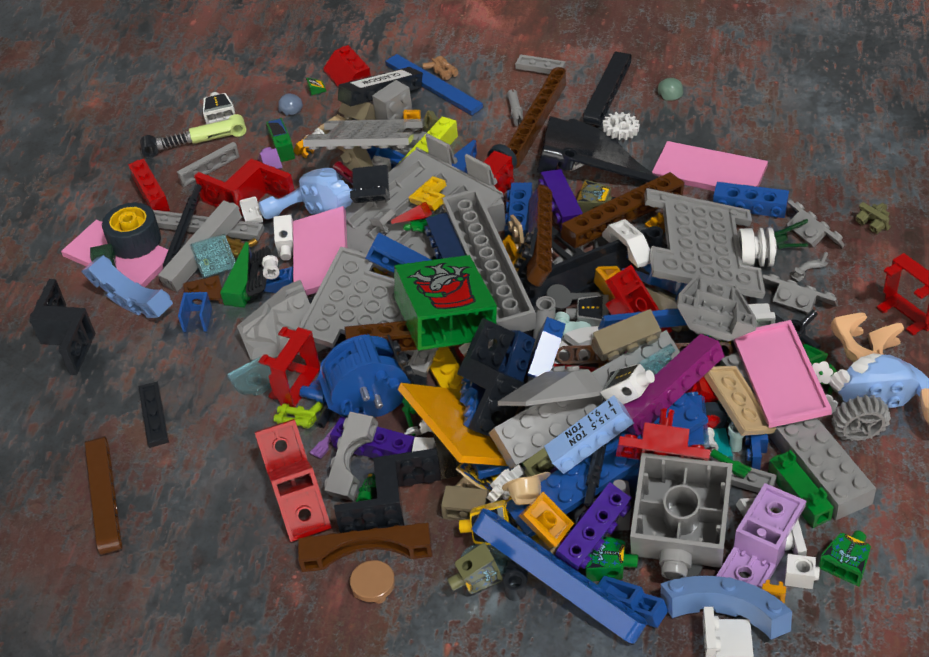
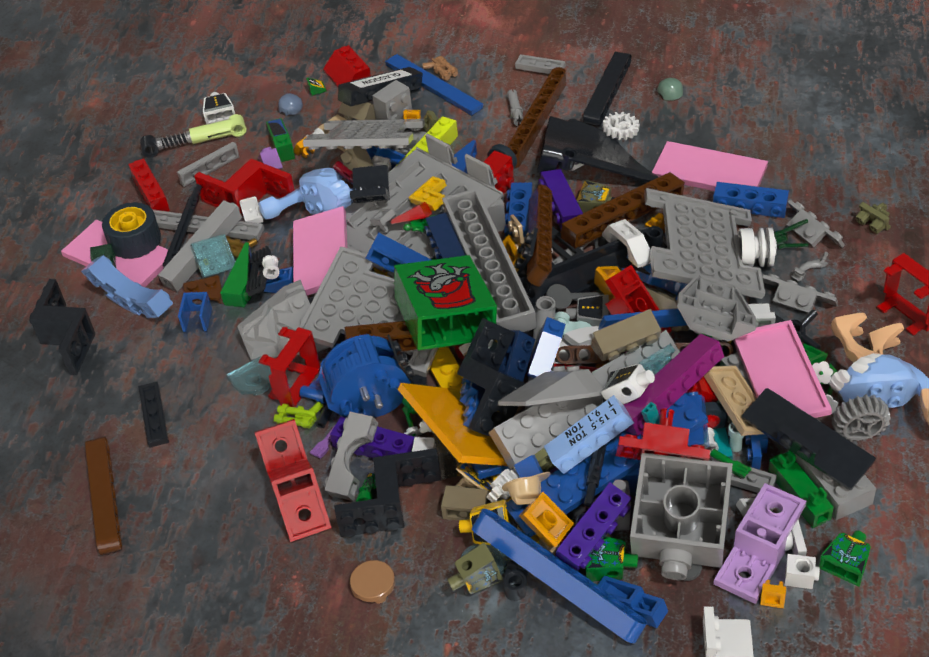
(283, 243): white torso -> none
(321, 551): reddish brown arch -> none
(528, 467): none -> blue tile
(651, 414): none -> teal piece
(730, 598): medium blue brick -> none
(809, 438): none -> black bracket

